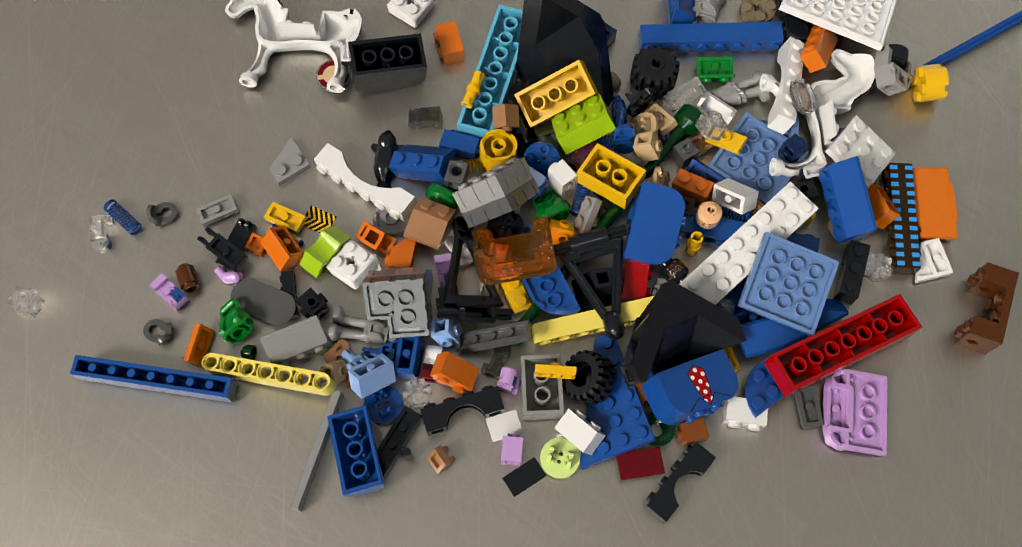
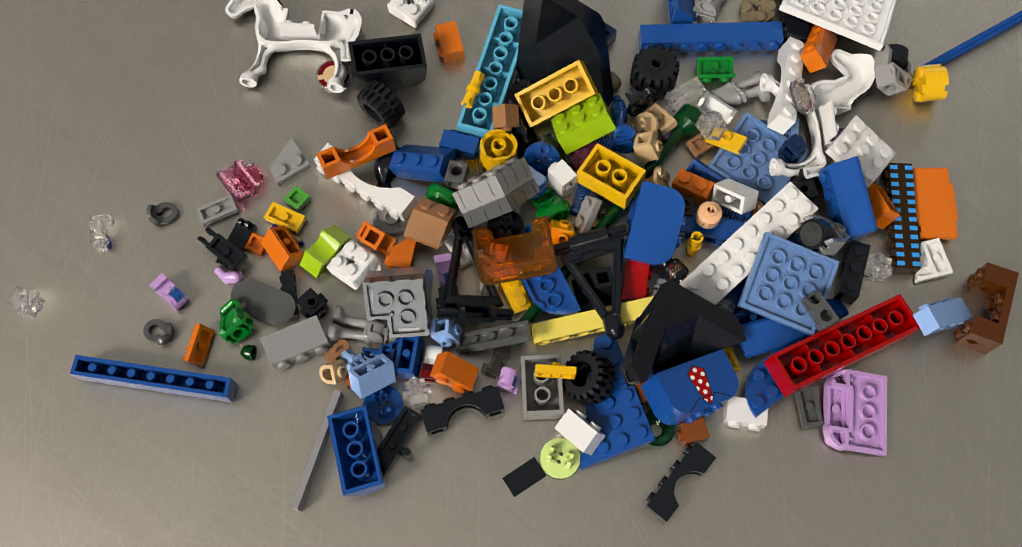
(125, 213): blue piece -> none
(187, 278): reddish brown brick -> none
(241, 179): none -> clear pink slope
(275, 379): light yellow beam -> none
(297, 198): none -> bright green plate
(318, 219): sticker -> none
(376, 144): none -> orange arch
(380, 104): none -> black tyre
(425, 118): clear smoke leg -> none
(439, 458): medium nougat tile -> none
(504, 424): white sticker -> none
(512, 449): lavender brick -> none
(640, 463): dark red piece -> none
(684, 153): flat silver brick -> none
(819, 310): none -> dark grey leg
(822, 234): none -> piece
(941, 315): none -> light blue brick

